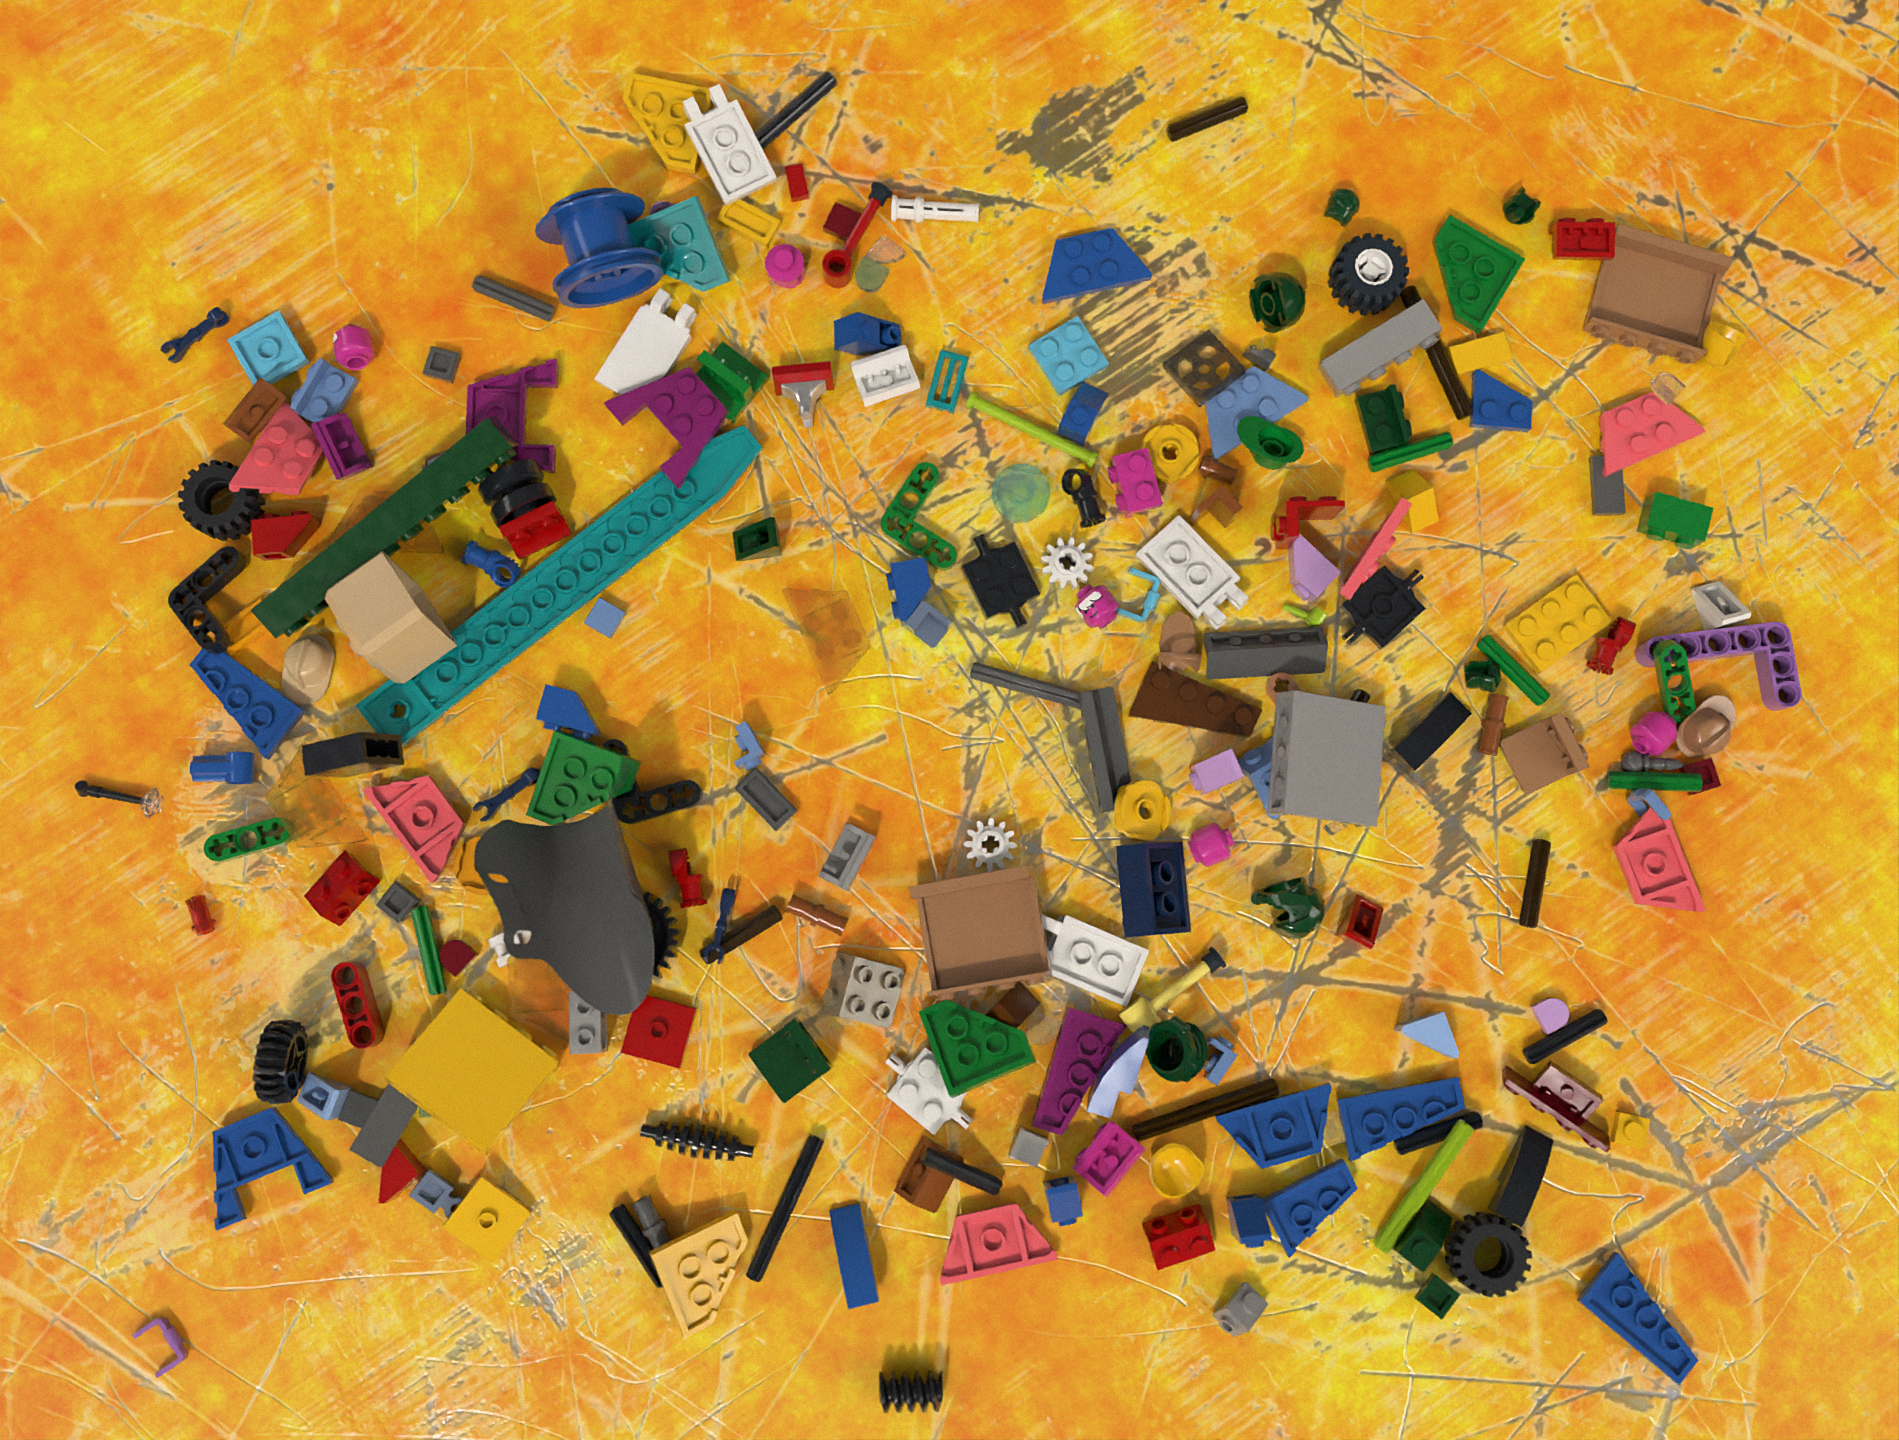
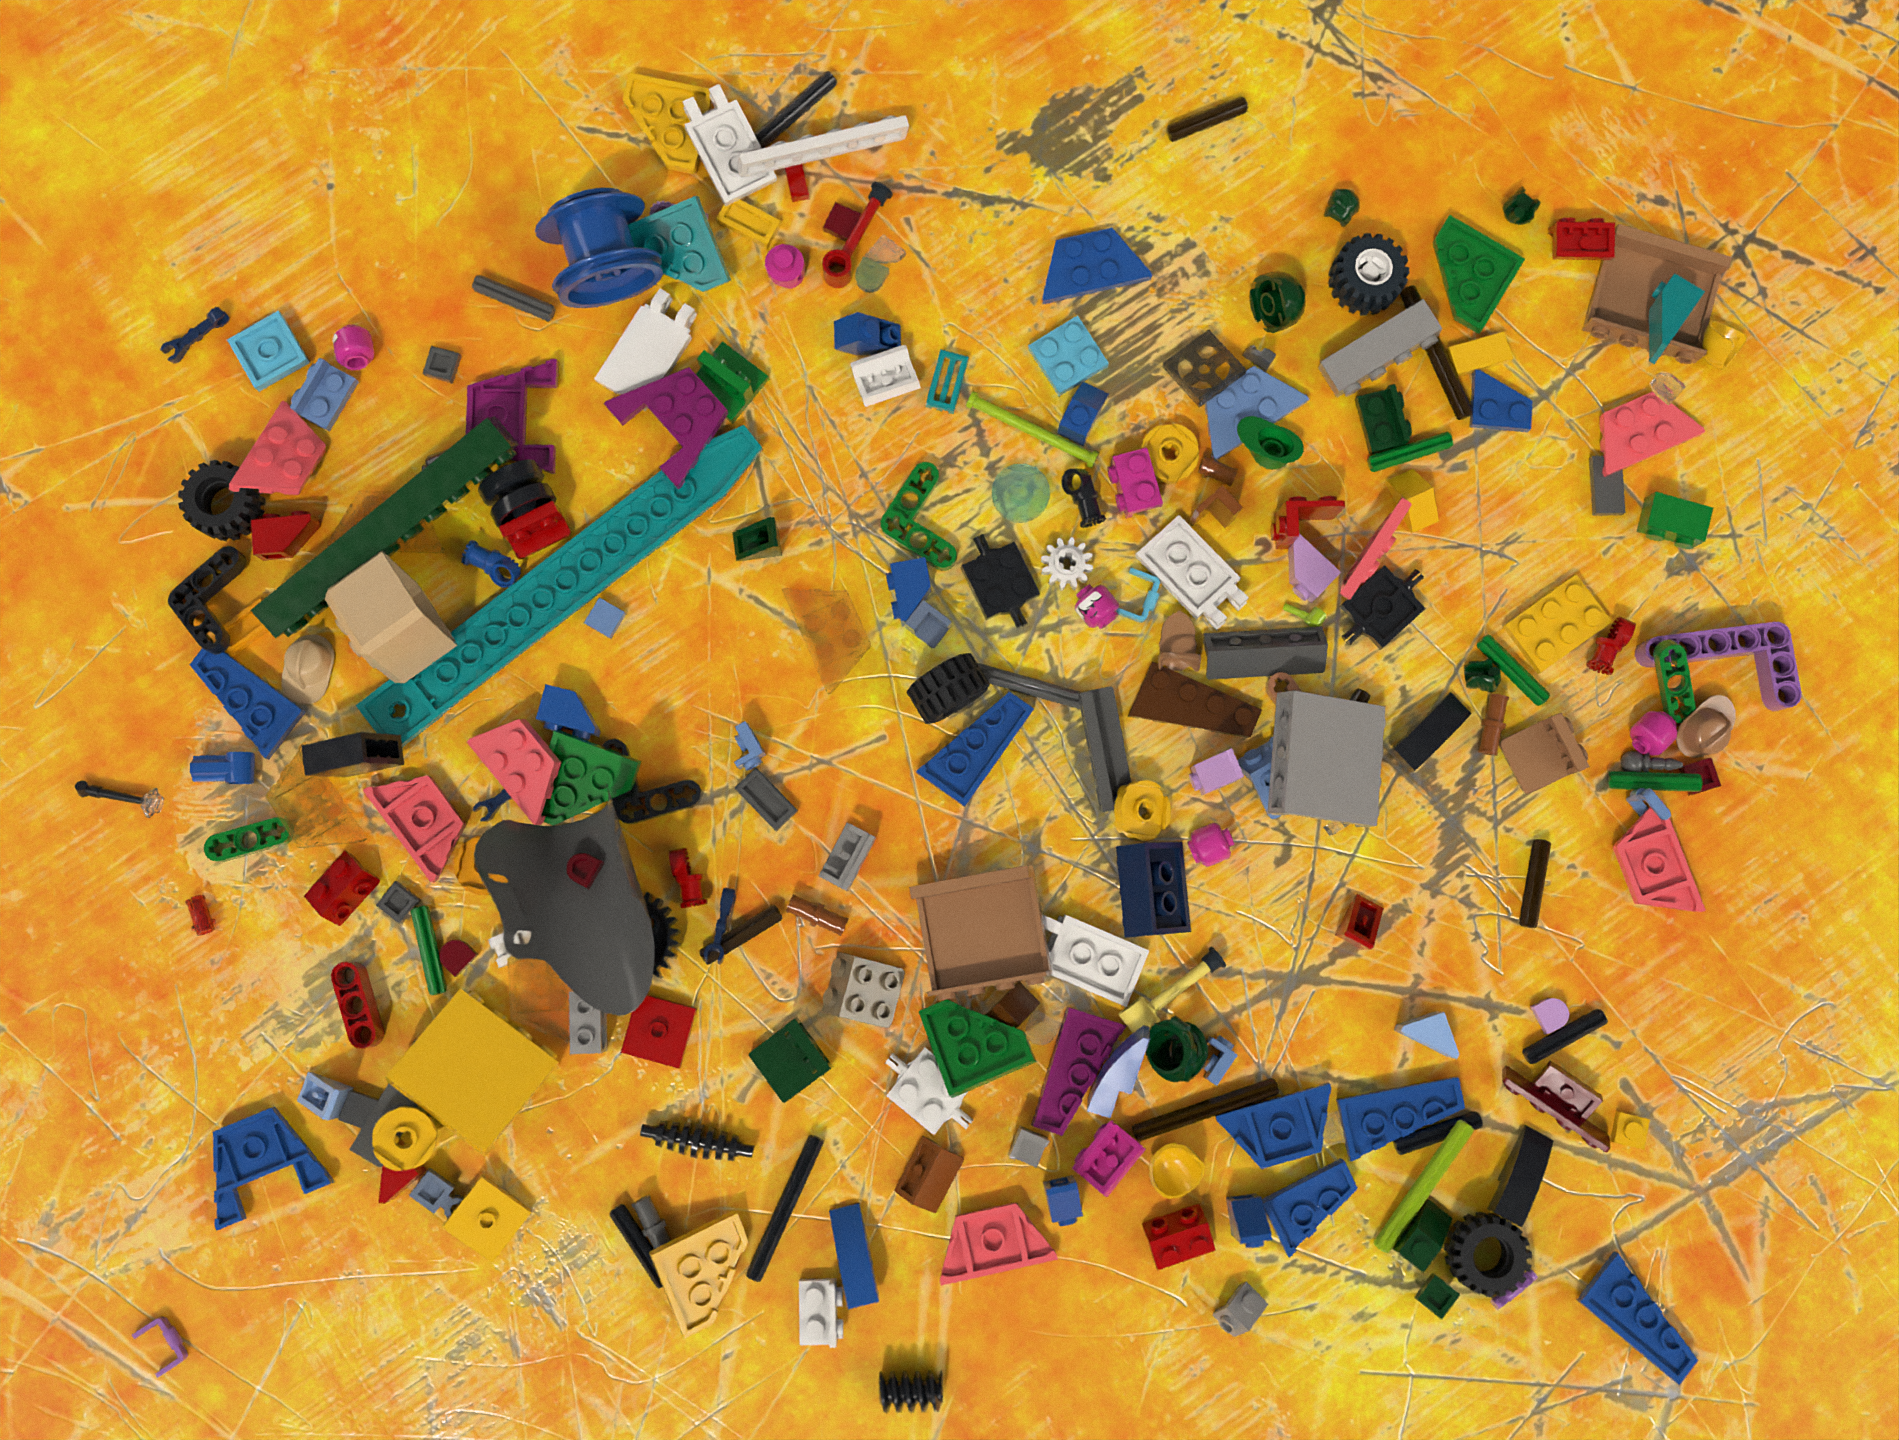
(255, 410): dark orange panel -> none
(280, 1061): black gear -> none
(341, 446): magenta hinge -> none
(406, 1156): none -> yellow plate
(520, 764): none -> coral wing
(583, 869): none -> dark red tile
(803, 385): piece -> none
(814, 148): none -> white plate
(819, 1312): none -> white bracket
(918, 209): white pin -> none
(948, 688): none -> black tyre
(961, 1171): black axle -> none
(972, 755): none -> blue wing
(981, 837): white gear -> none
(1302, 906): dark green helmet -> none
(1499, 1302): none -> medium lavender piece
(1669, 311): none -> teal slope
(1718, 606): white slope -> none

